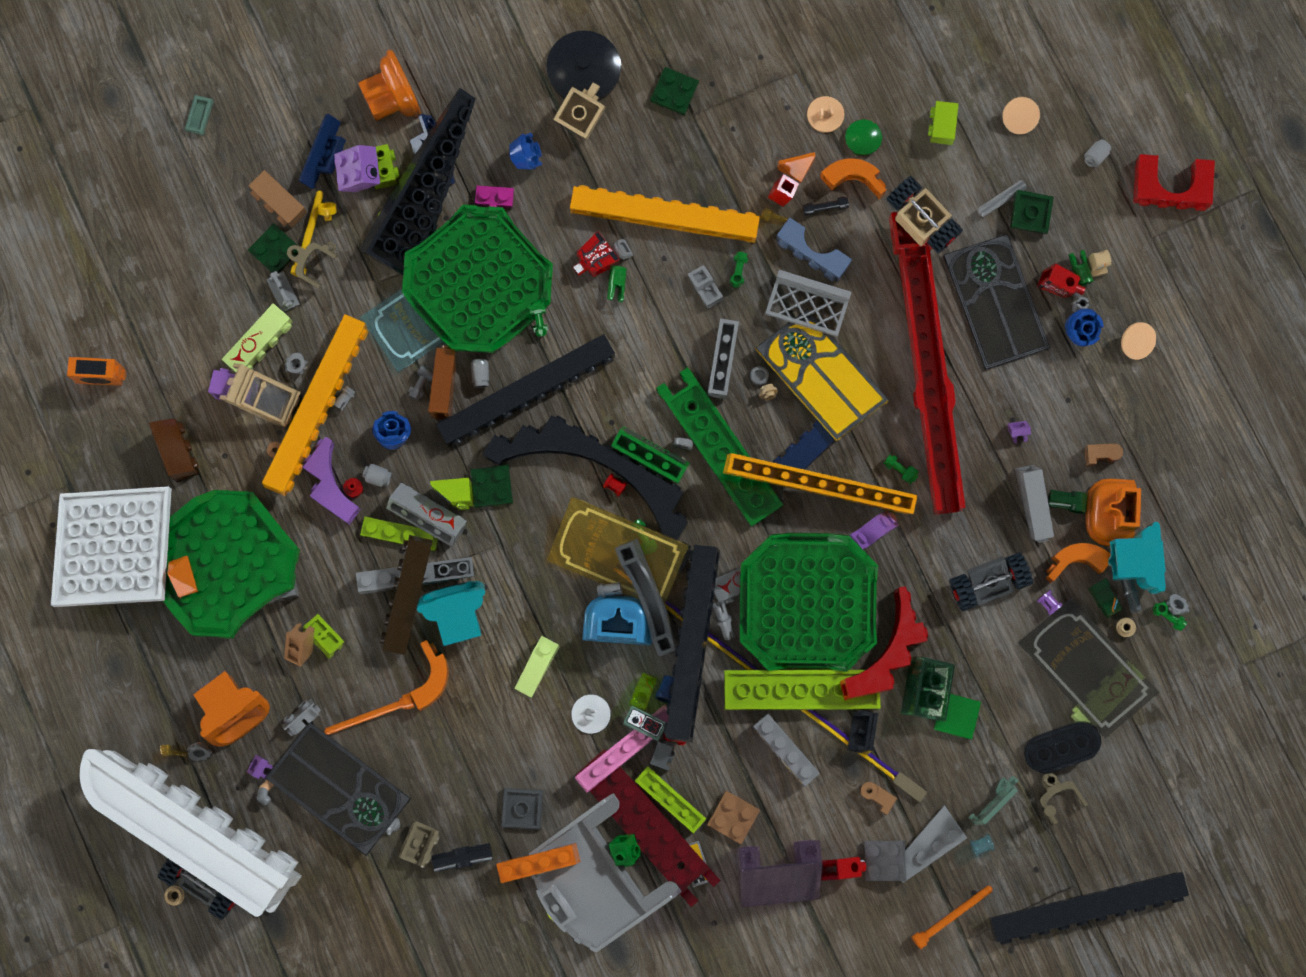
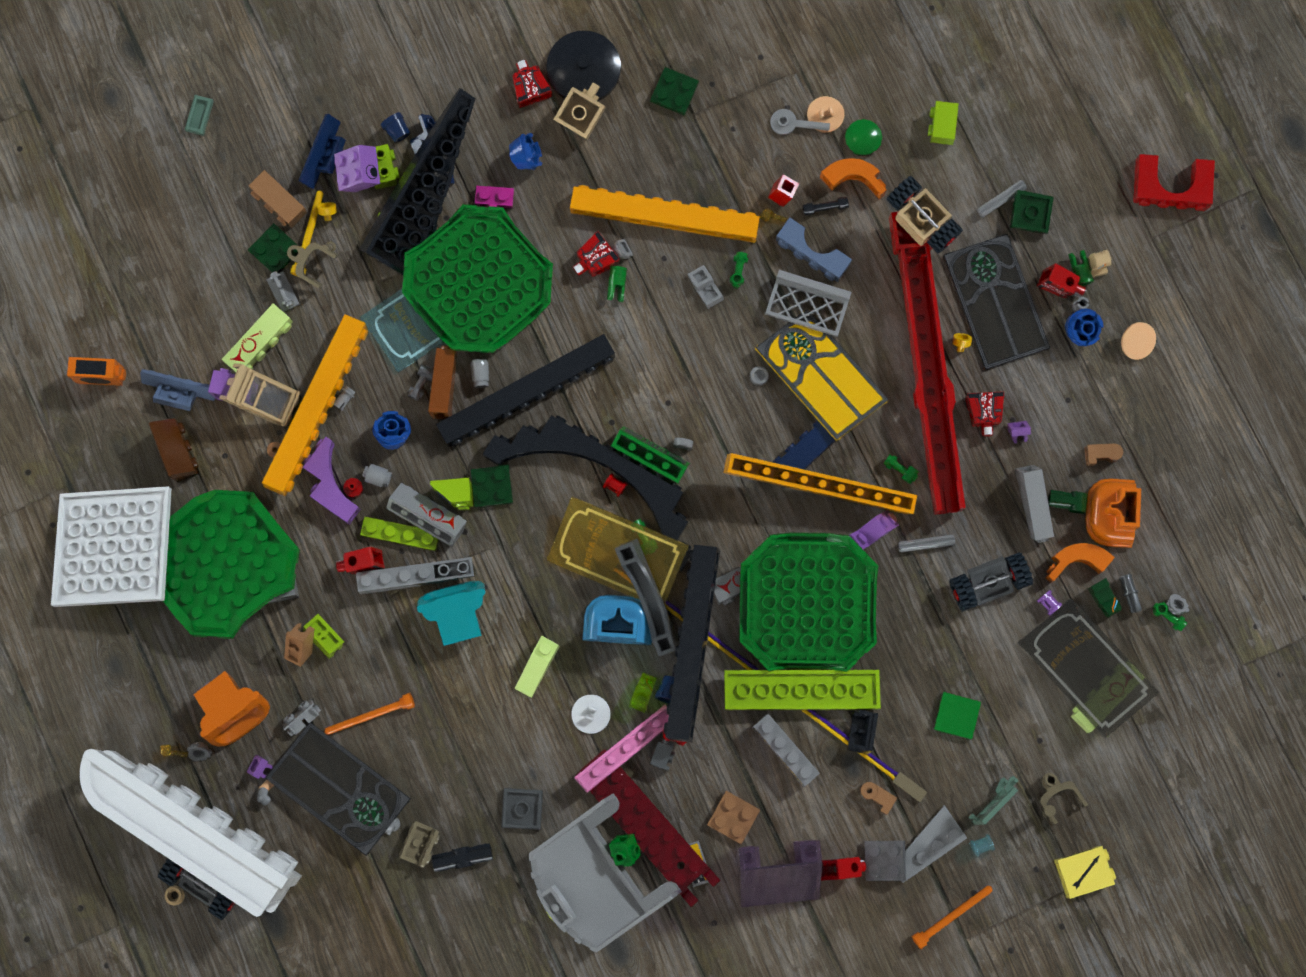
(175, 391): none -> sand blue bracket
(182, 576): orange slope -> none
(292, 363): light grey animal -> none
(361, 561): none -> red torso
(389, 90): orange piece -> none
(396, 127): none -> dark blue piece
(407, 594): dark brown brick -> none
(436, 684): orange arch -> none
(530, 85): none -> torso
(538, 308): green bar -> none
(538, 862): orange arch -> none
(609, 589): light grey pin -> none
(644, 723): tile -> none
(670, 799): lime plate -> none
(716, 440): green hinge -> none
(723, 359): light grey brick -> none
(723, 620): light grey pin -> none
(768, 392): tan plate -> none
(784, 122): none -> light grey piece
(797, 166): orange slope -> none
(895, 656): red arch -> none
(926, 543): none -> light grey axle
(928, 689): clear green slope -> none
(961, 341): none -> yellow tile
(985, 410): none -> torso
(1021, 115): light nougat piece -> none
(1062, 747): black tile -> none
(1085, 872): none -> light yellow brick
(1088, 906): black brick -> none
(1097, 153): light grey brick -> none
(1120, 630): tan plate -> none
(1140, 559): teal piece -> none

